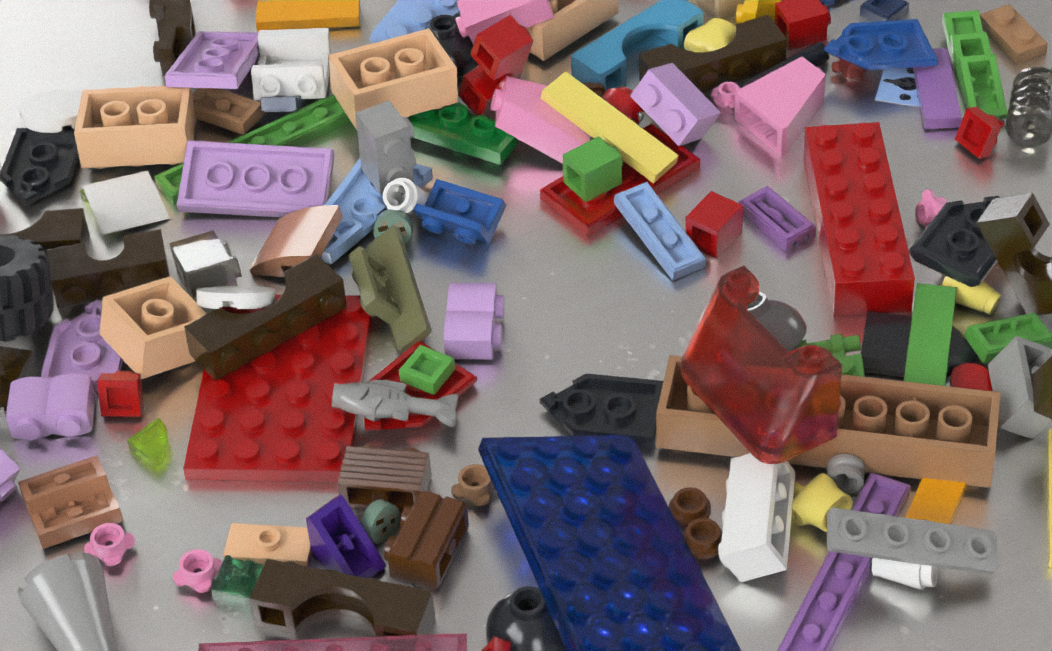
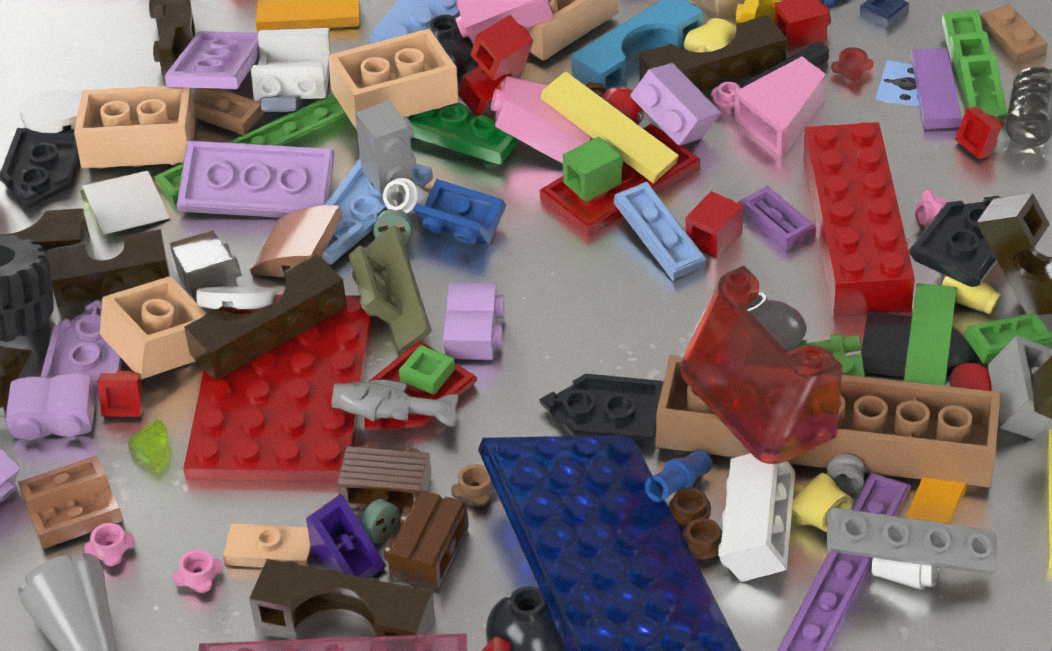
(236, 581): clear green tile -> none
(678, 475): none -> blue pin
(884, 45): blue tile -> none

